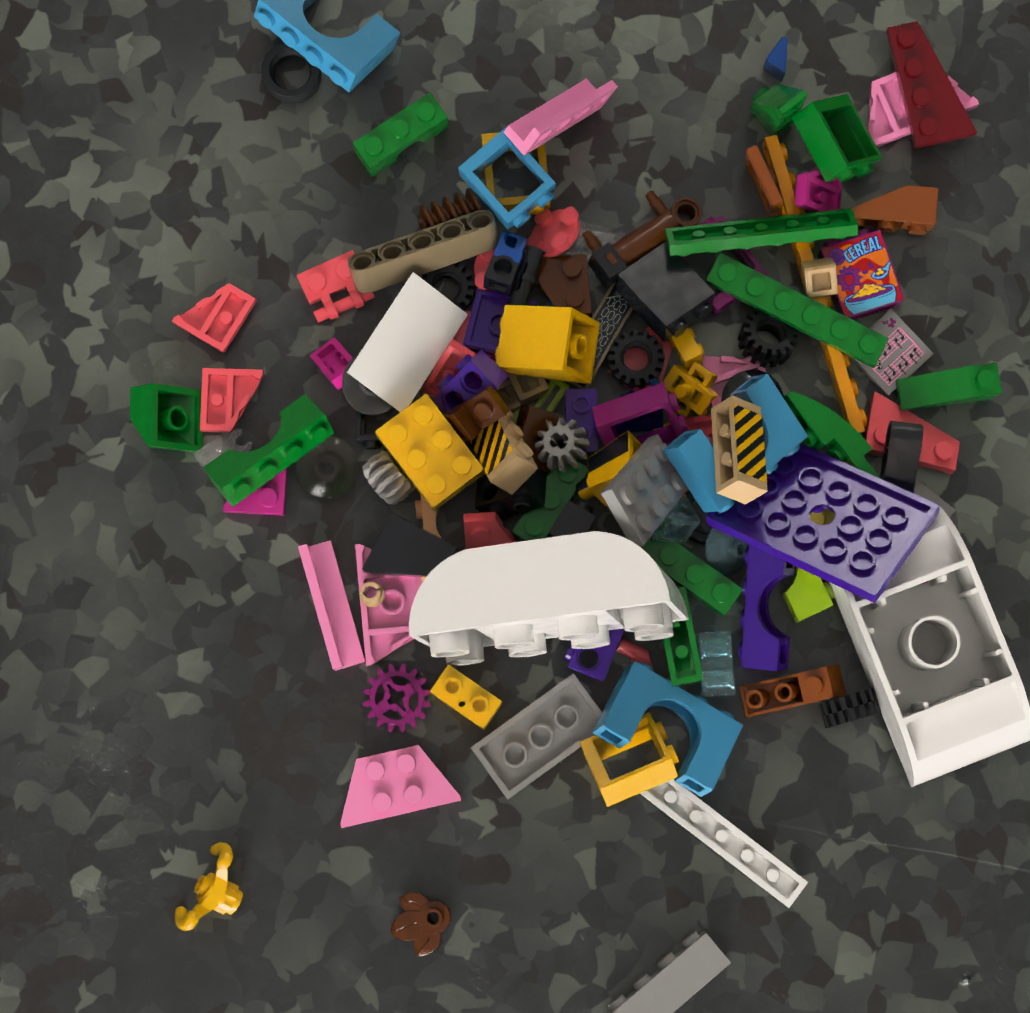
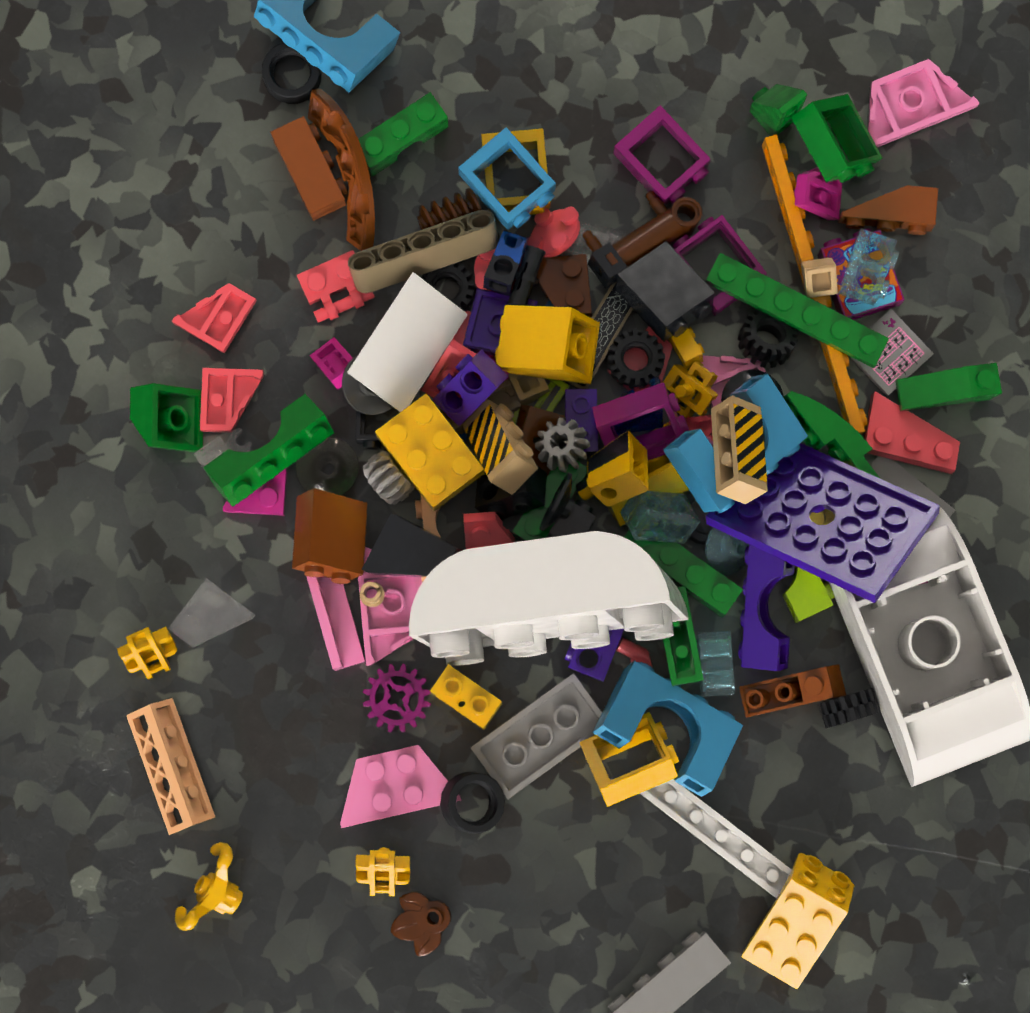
(152, 646): none -> yellow piece
(174, 763): none -> light nougat fence
(208, 615): none -> clear wing
(310, 167): none -> dark orange brick
(329, 536): none -> dark orange brick
(352, 163): none -> dark orange tile
(382, 866): none -> yellow piece
(476, 413): reddish brown slope -> none
(495, 806): none -> black tyre
(558, 115): bright pink fence -> none
(560, 505): none -> black dish
(643, 131): none -> magenta window
(644, 491): light grey plate -> none
(761, 232): green plate -> none
(764, 181): dark orange plate -> none
(776, 61): blue slope -> none
(800, 921): none -> yellow bracket
(862, 265): none -> clear light blue brick
(901, 454): black beam -> none
(926, 91): dark red wing -> none

